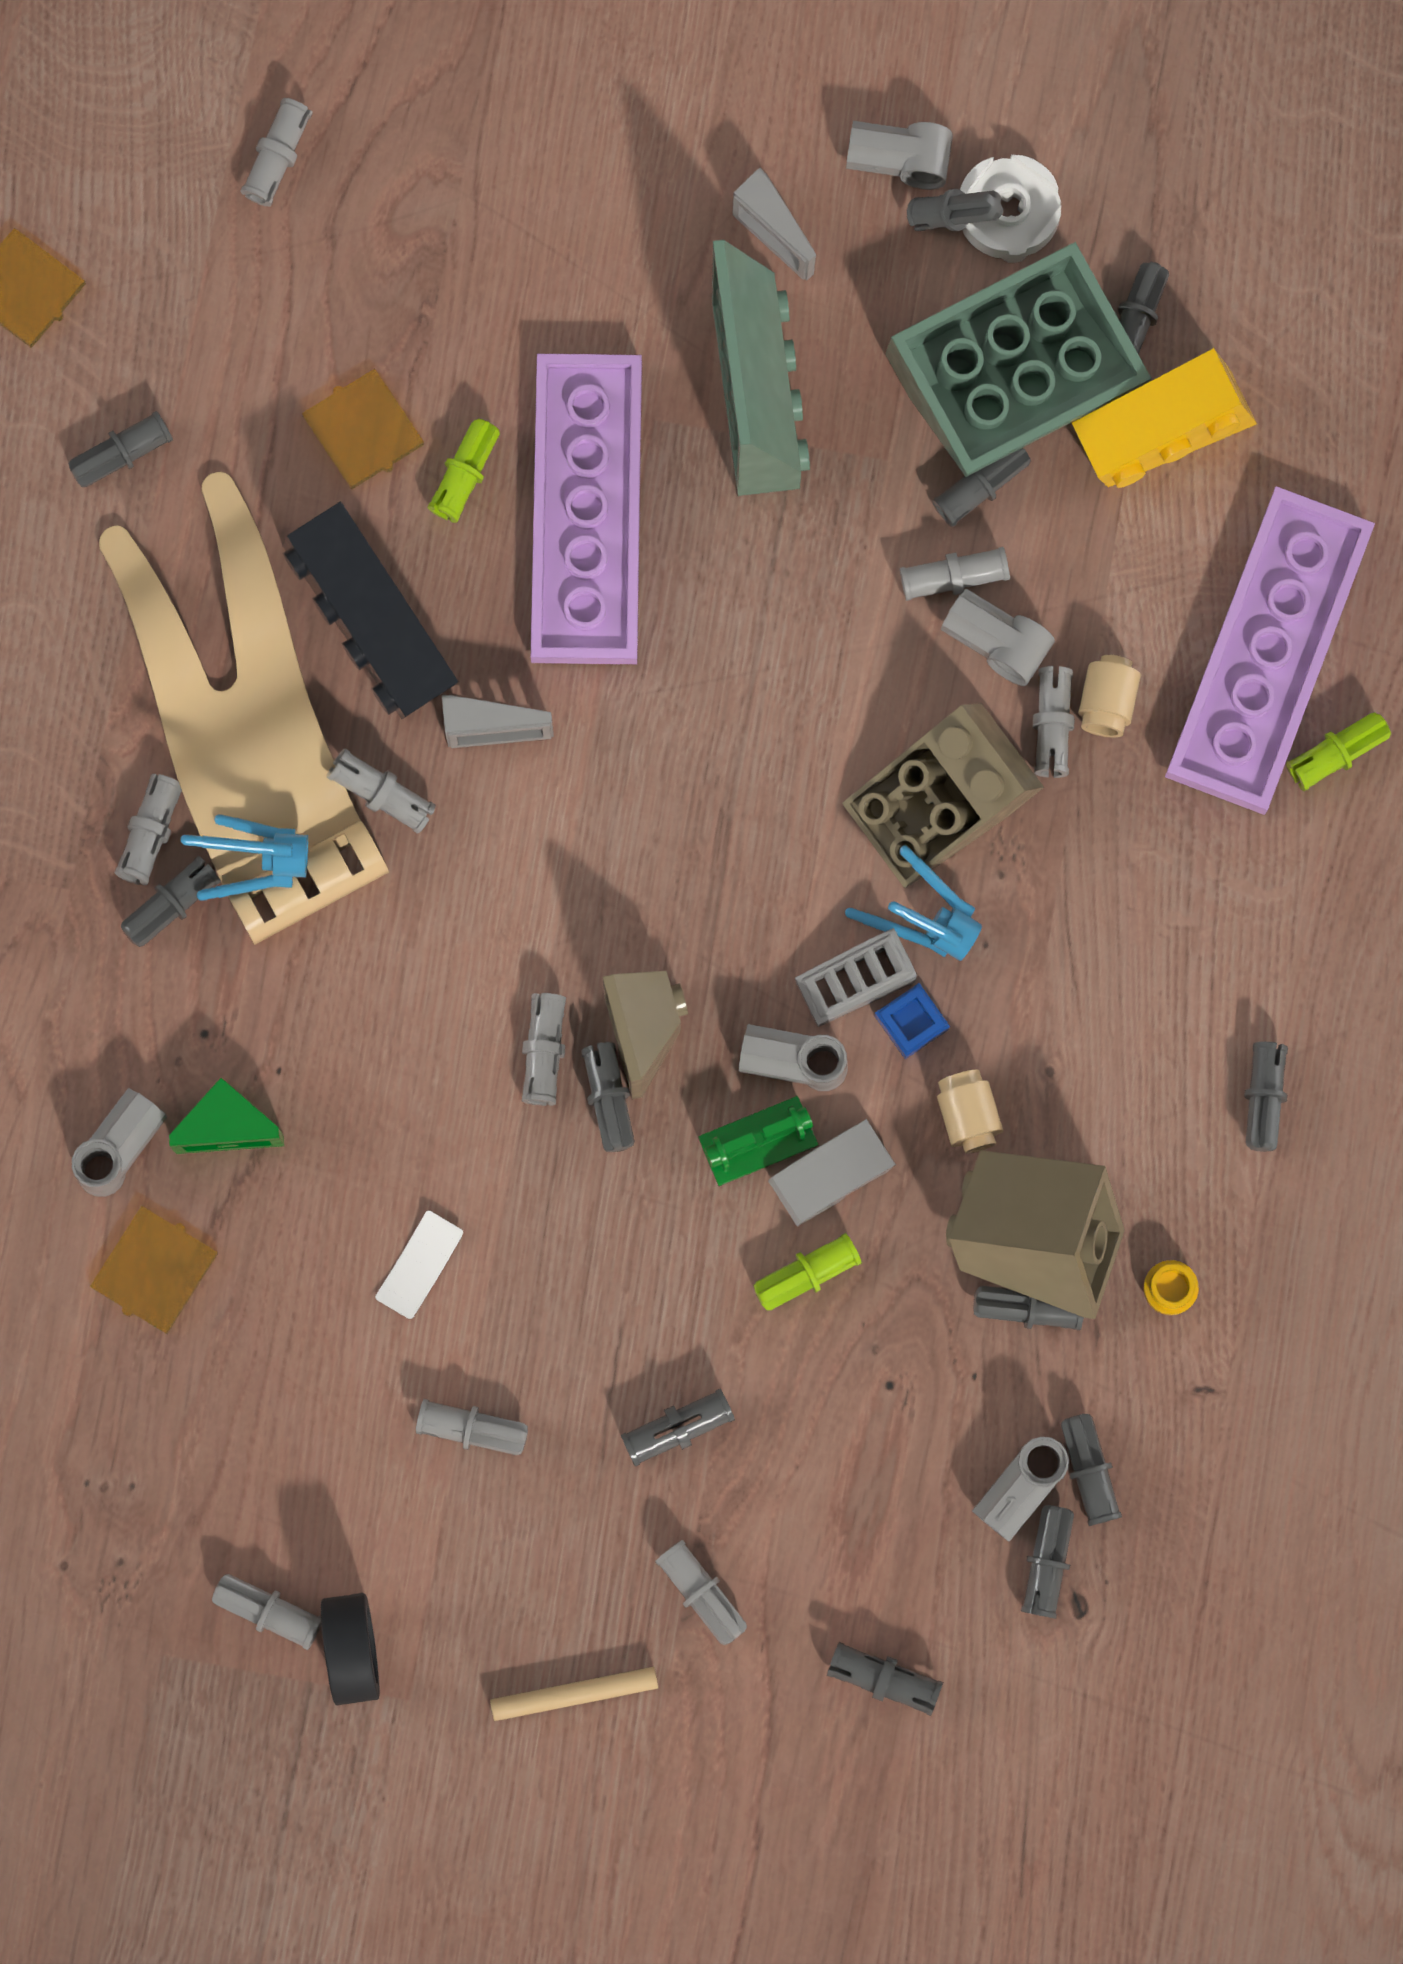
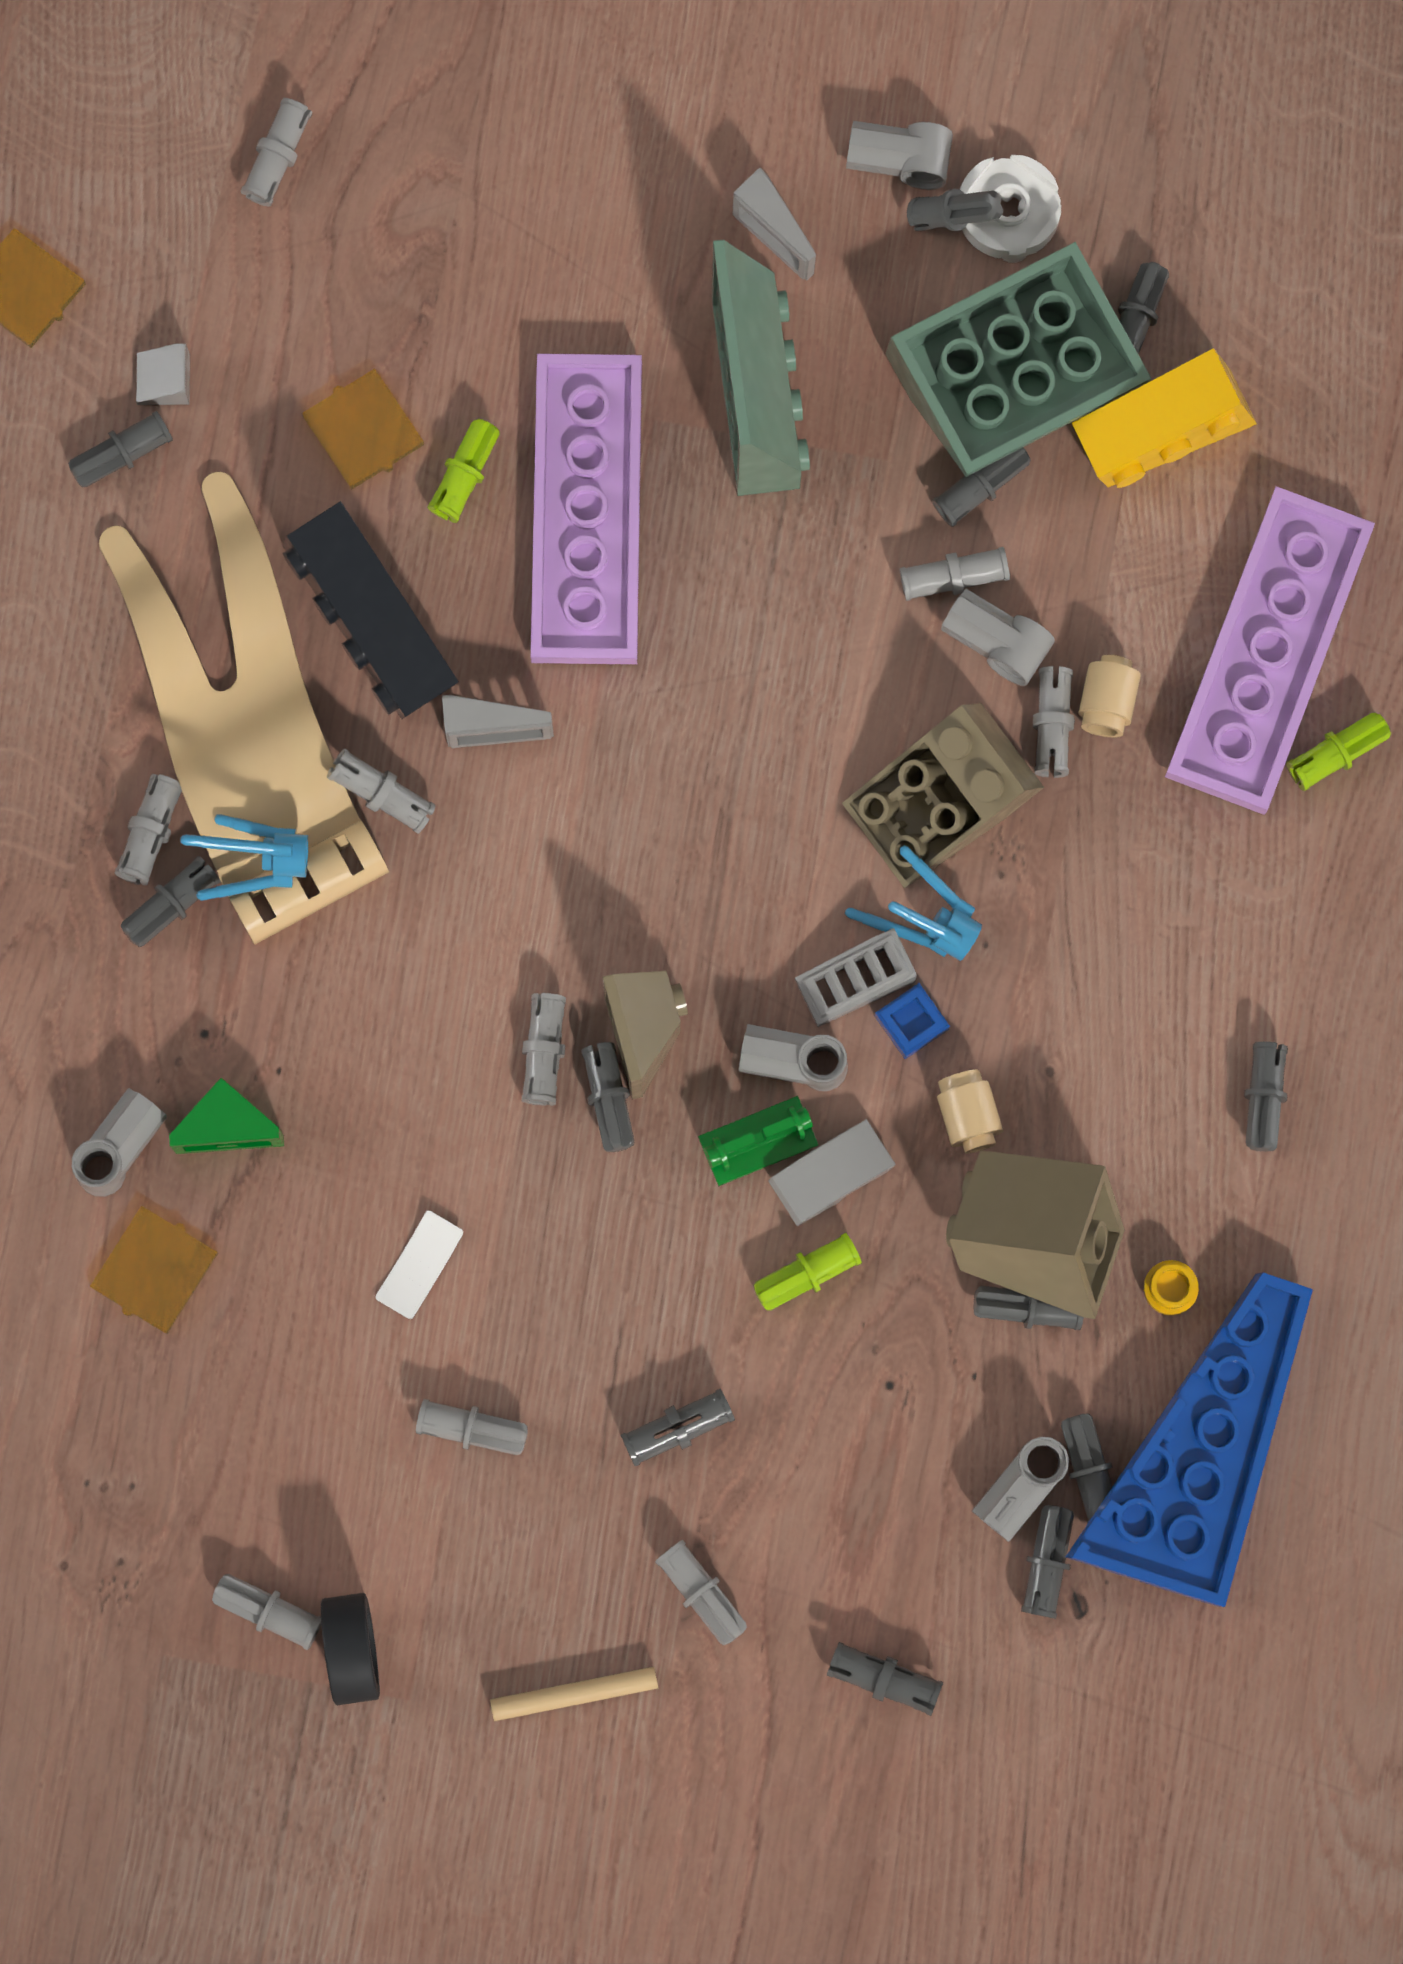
(164, 376): none -> light grey slope
(1195, 1477): none -> blue wing

